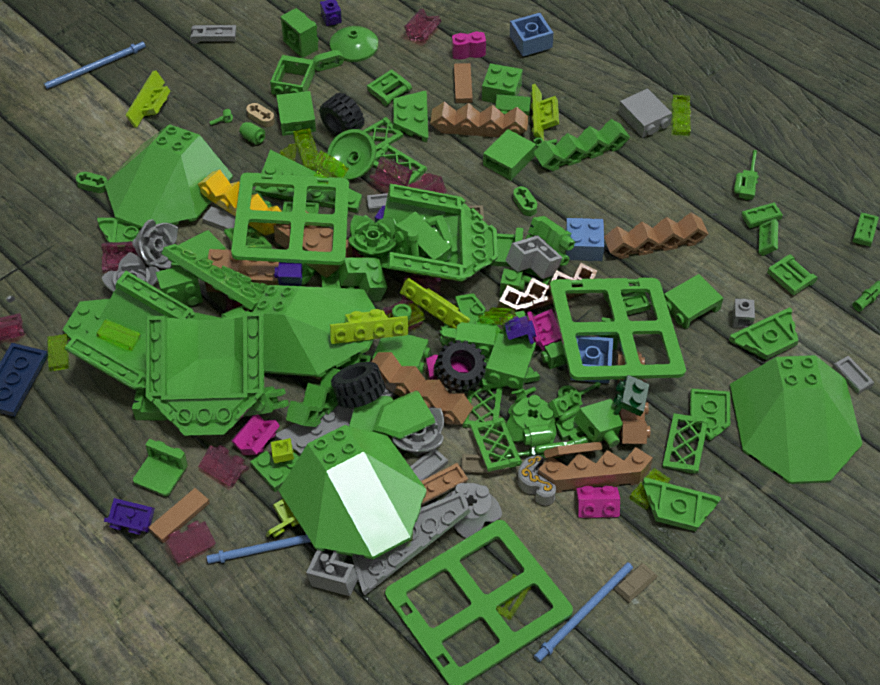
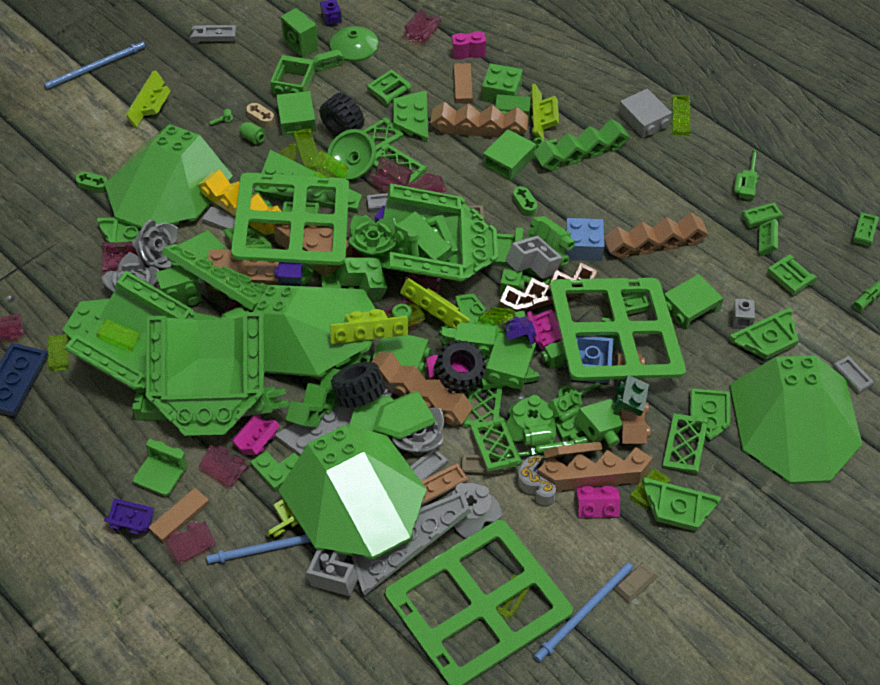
(282, 450): lime bracket -> none
(522, 394): bright green hand -> none
(531, 34): medium blue brick -> none

